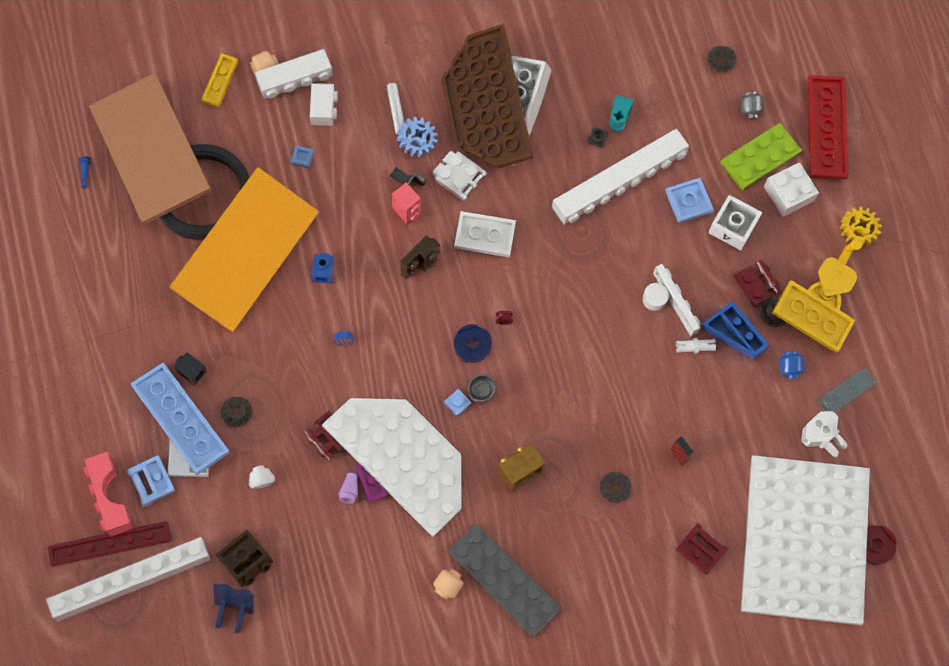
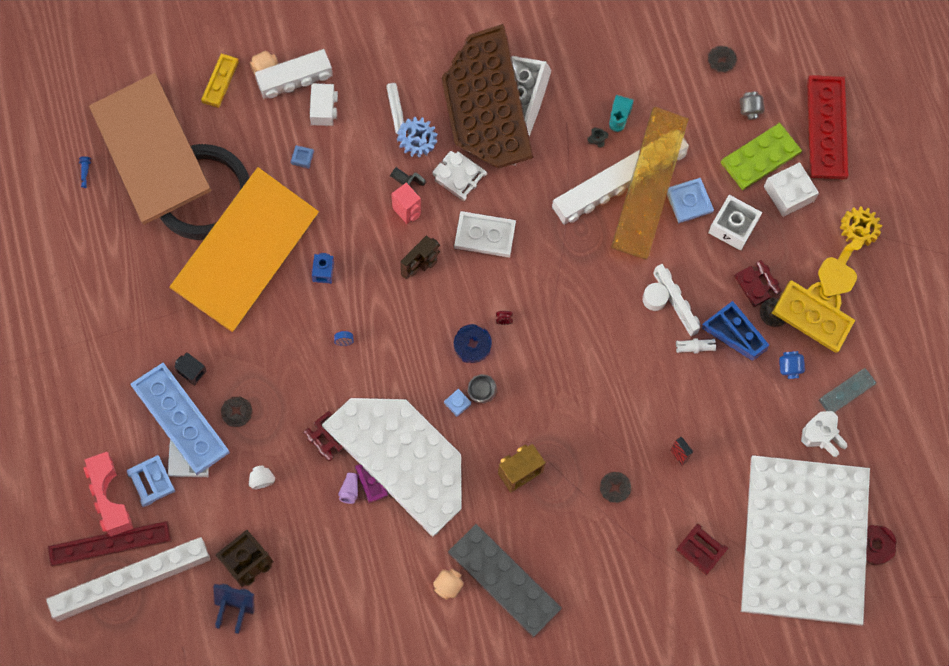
(649, 183): none -> clear yellow plate

